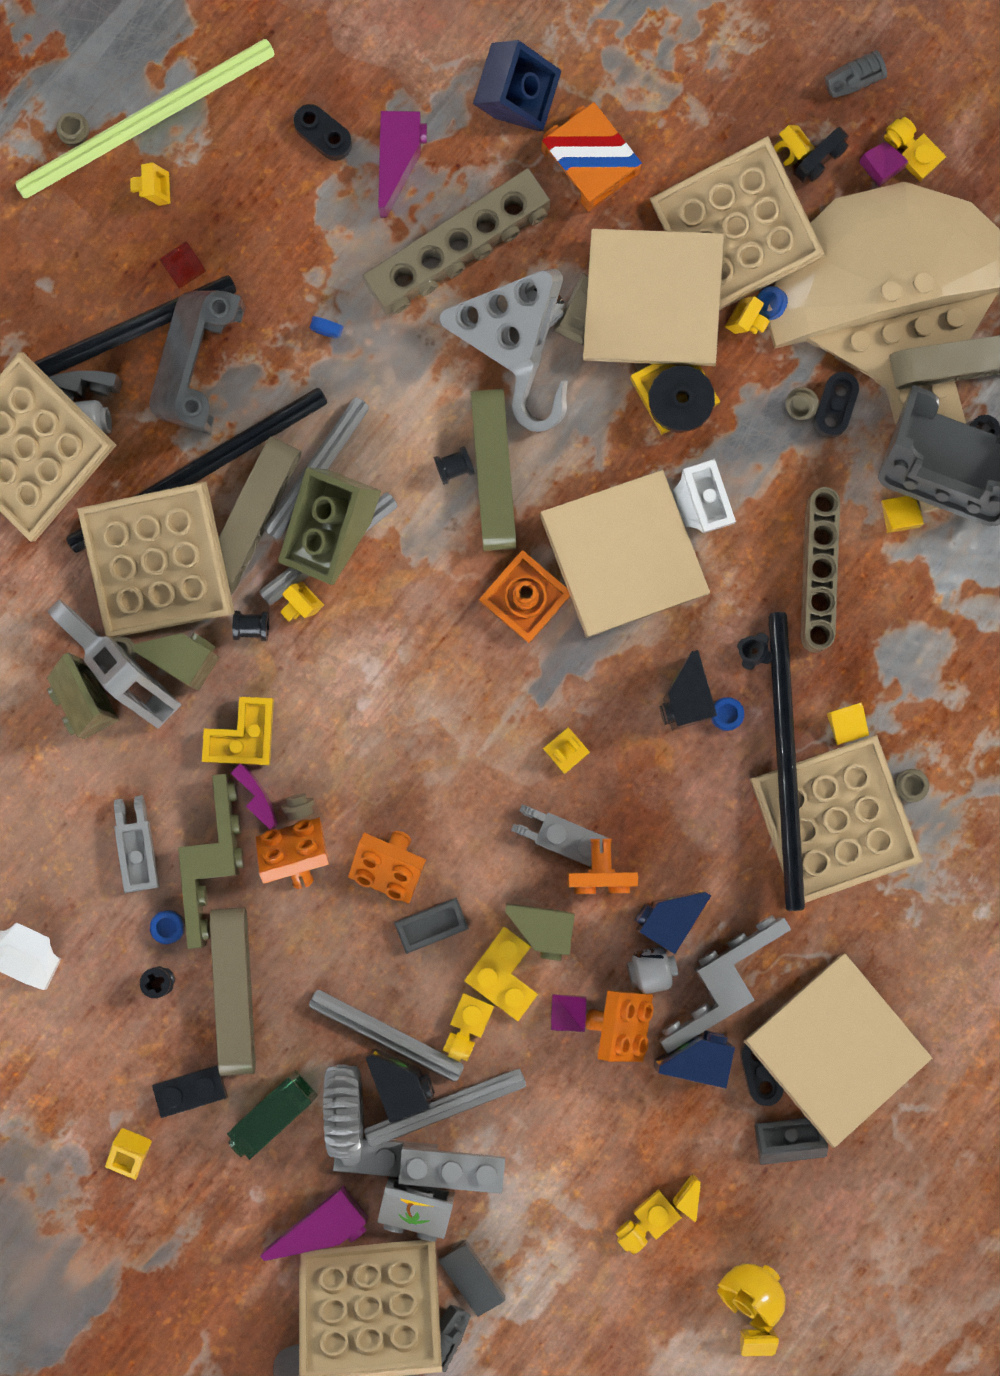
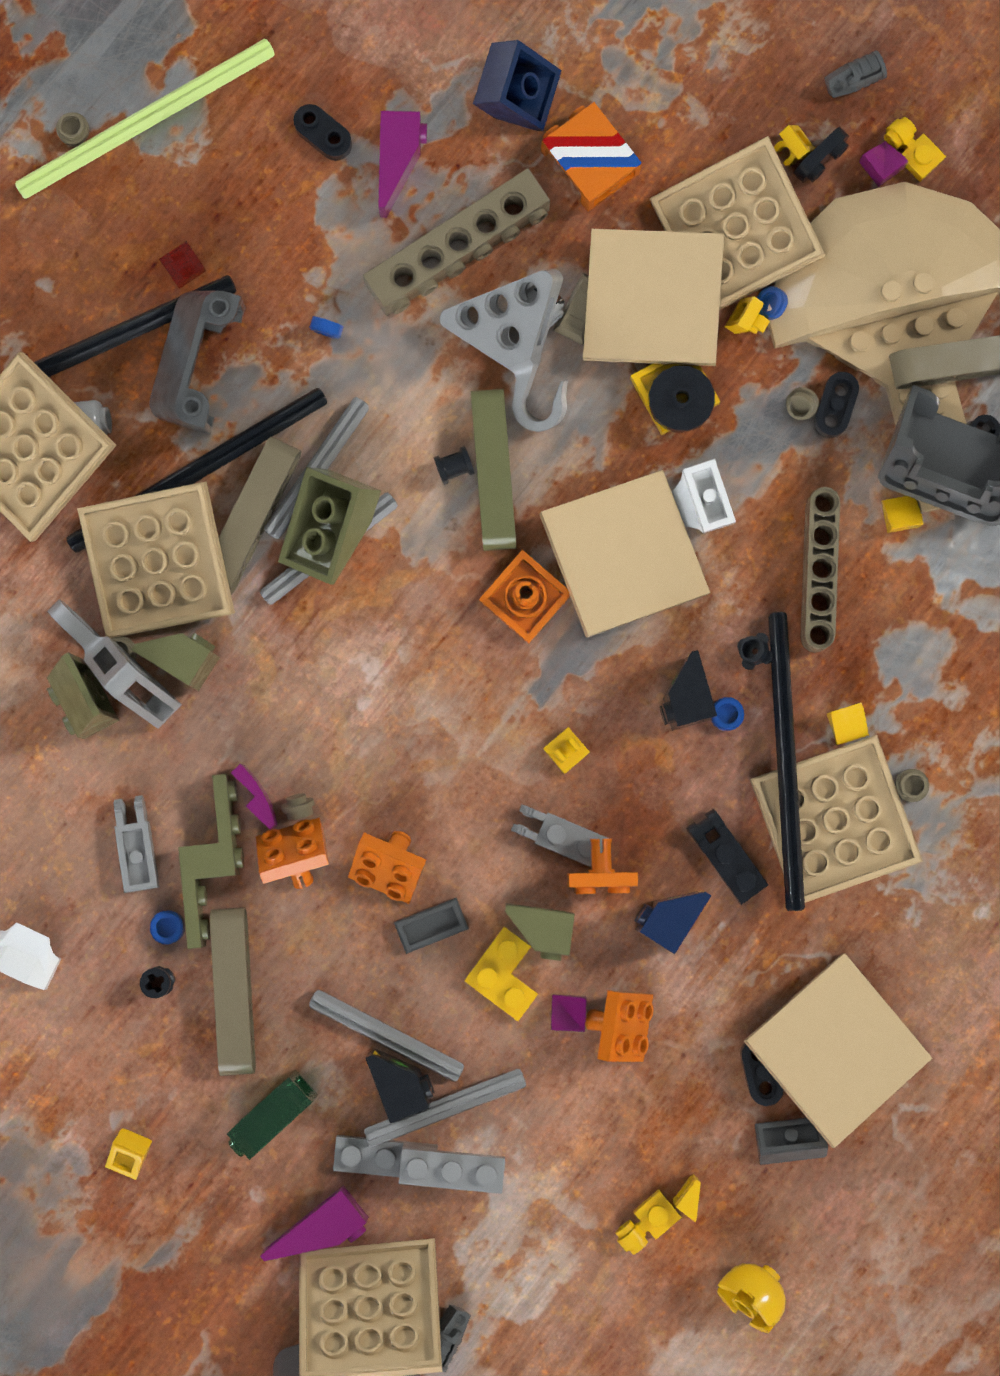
(76, 383): dark grey slope -> none
(152, 184): yellow tile -> none
(189, 1091): black plate -> none
(250, 626): black bush -> none
(250, 741): yellow plate -> none
(301, 602): yellow tile -> none
(343, 1111): light grey gear -> none
(416, 1209): light grey slope -> none
(471, 1018): yellow plate -> none
(472, 1278): dark grey slope -> none
(652, 970): light grey head -> none
(701, 1060): dark blue slope -> none
(723, 983): light grey bracket -> none
(728, 857): none -> black plate
(758, 1343): yellow slope -> none

